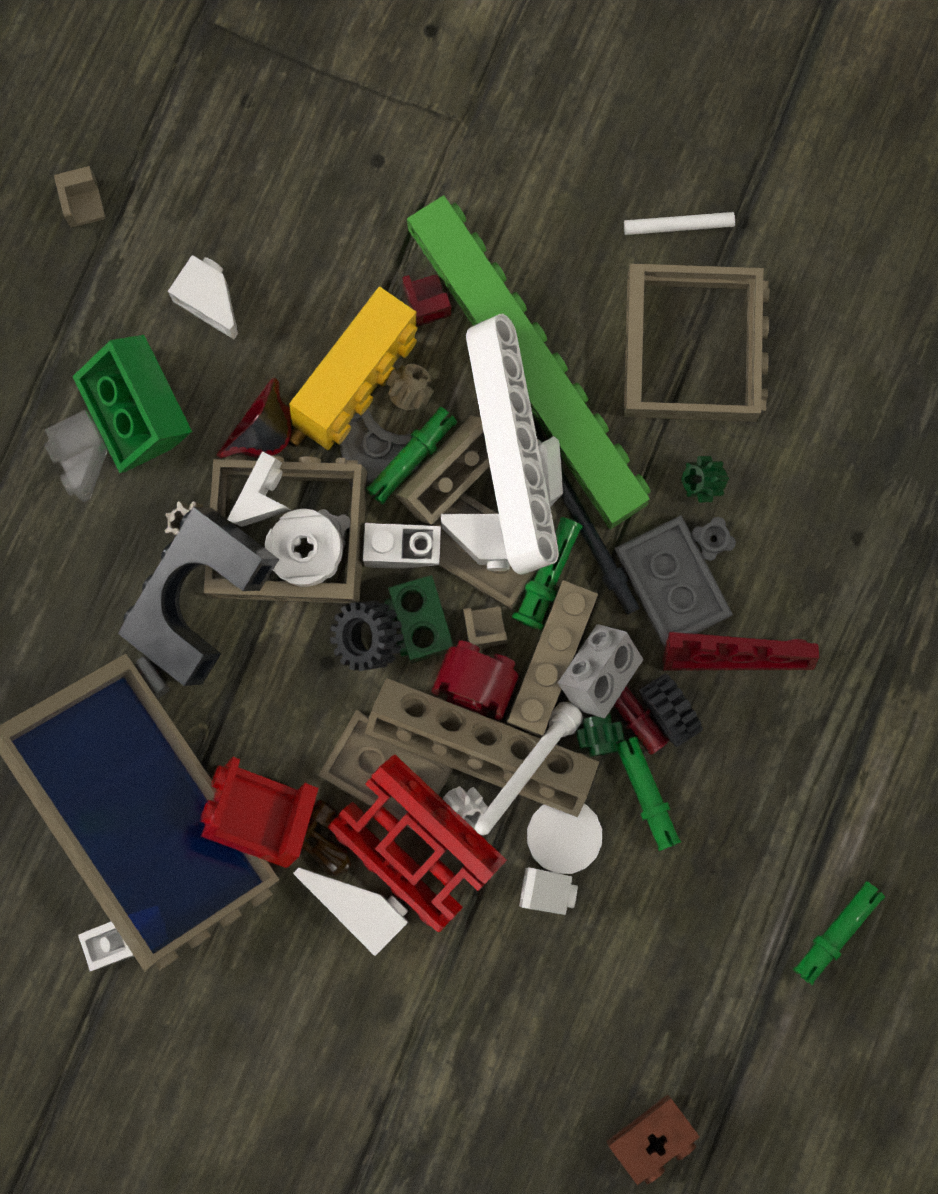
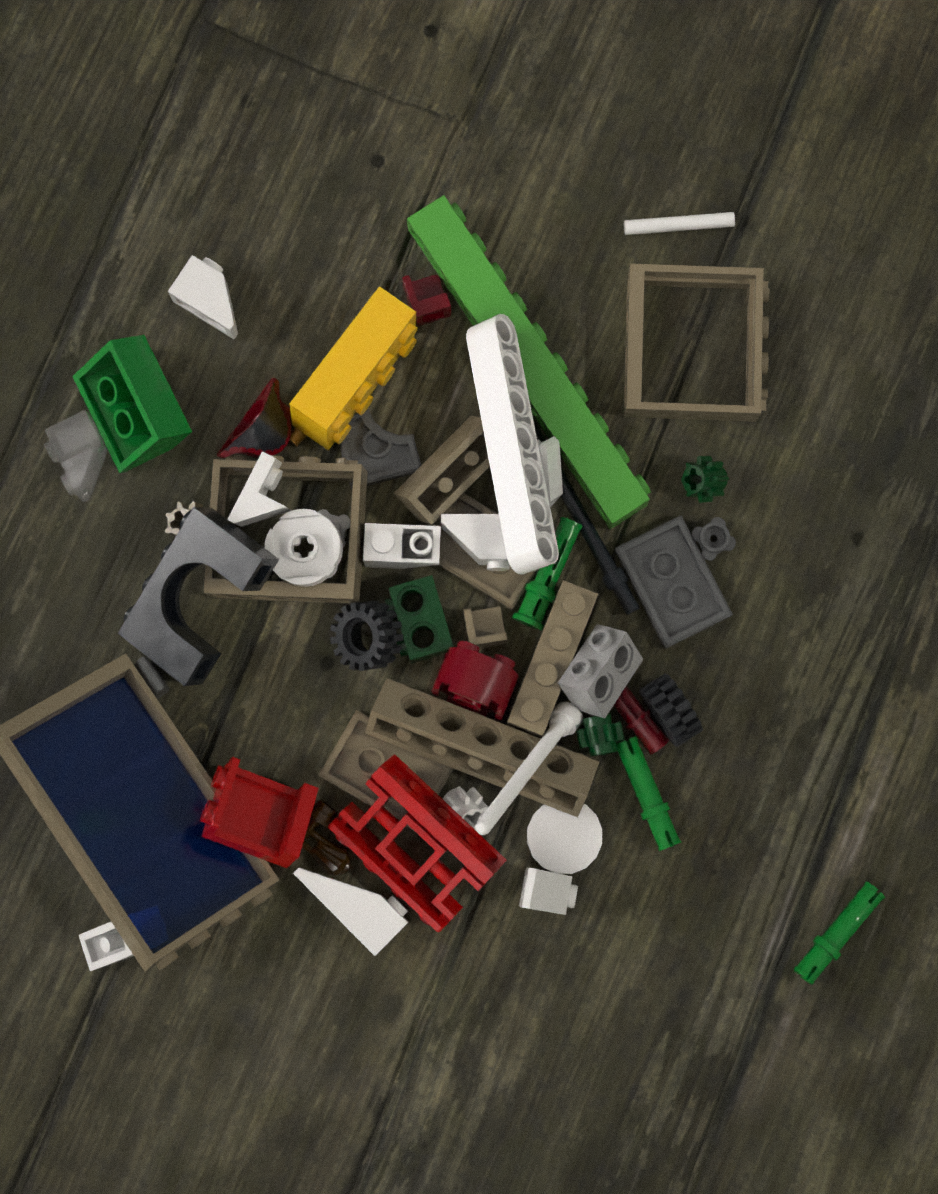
(79, 196): dark tan panel -> none
(409, 386): dark tan gear -> none
(421, 444): green pin -> none
(631, 1142): copper brick -> none
(715, 652): dark red wing -> none

